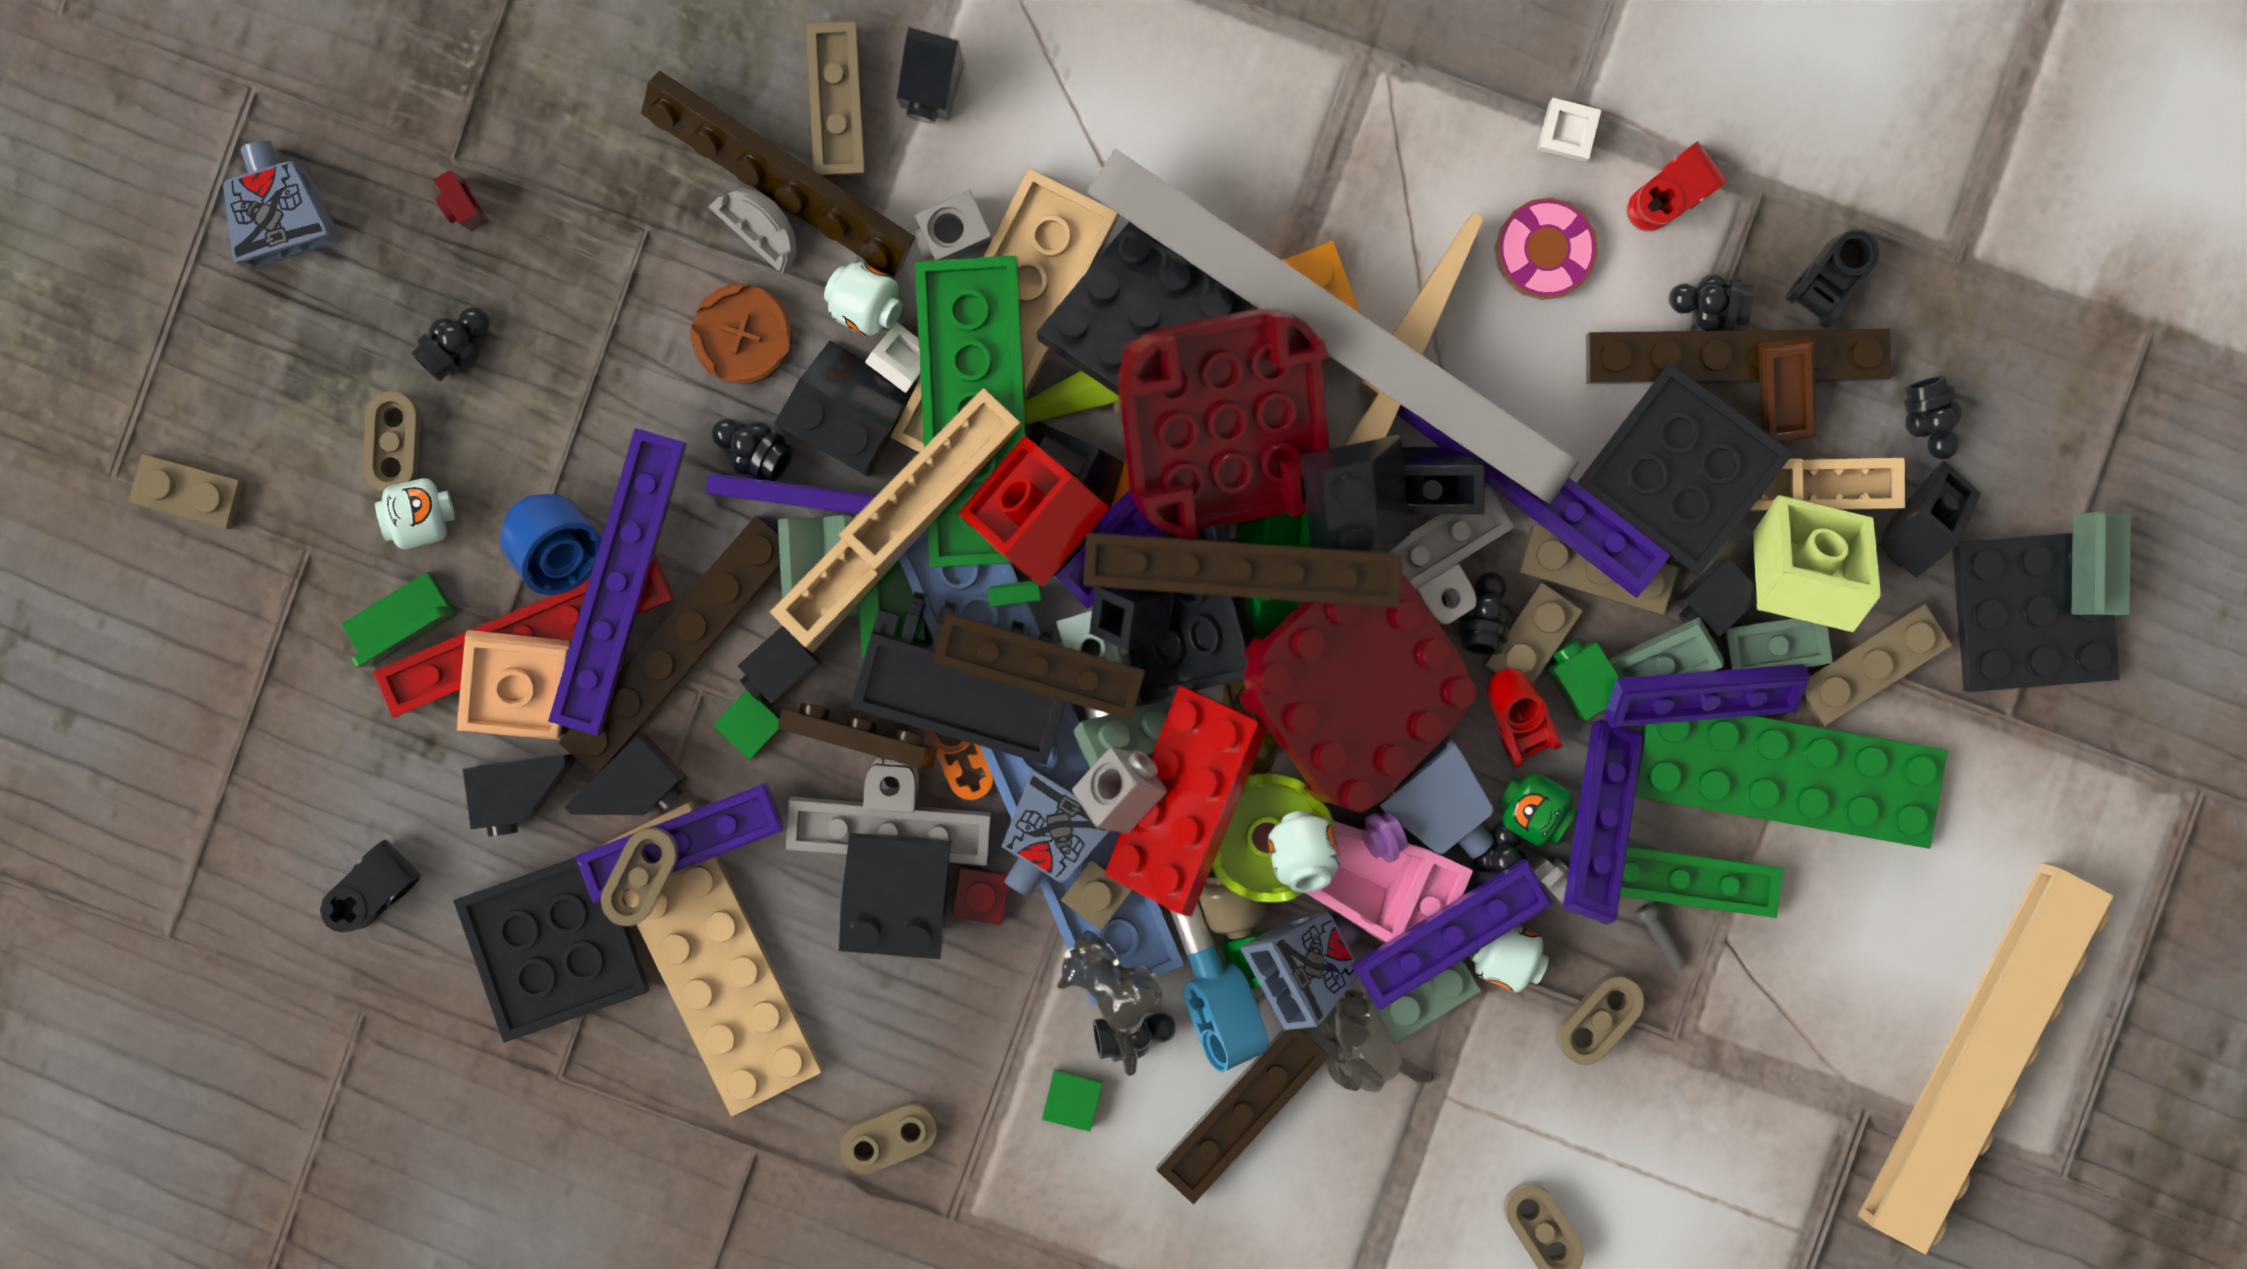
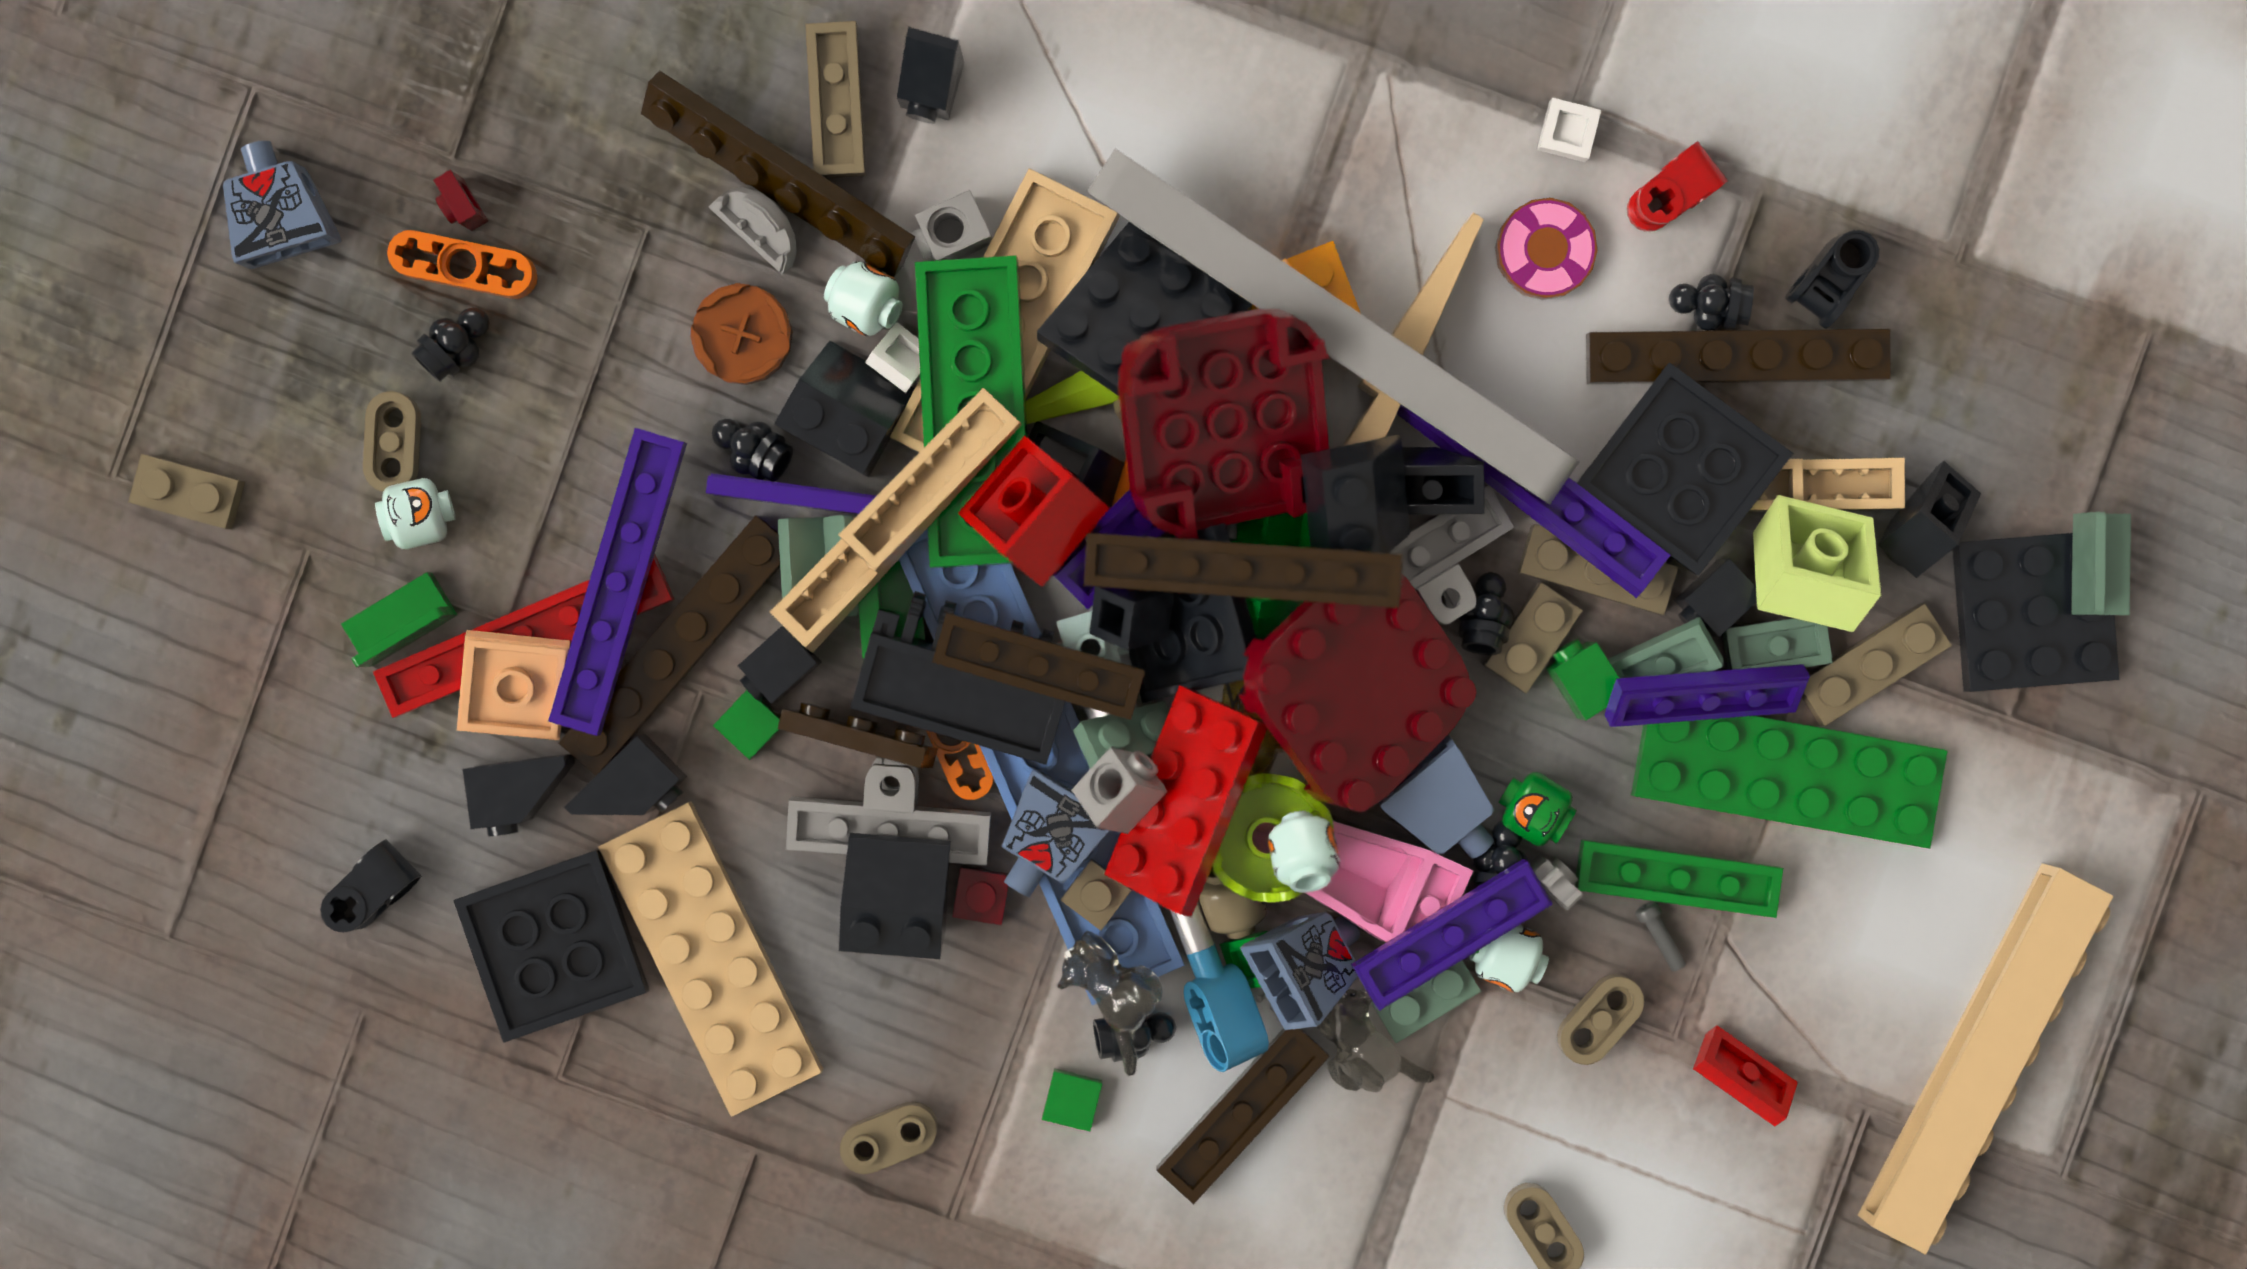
(424, 270): none -> orange beam
(549, 543): blue piece -> none
(639, 874): dark tan plate -> none
(698, 833): dark purple tile -> none
(1014, 593): green tile -> none
(1384, 837): medium lavender plate -> none
(1520, 716): red piece -> none
(1603, 822): dark purple tile -> none
(1745, 1075): none -> red plate
(1787, 389): reddish brown tile -> none
(1933, 413): black piece -> none

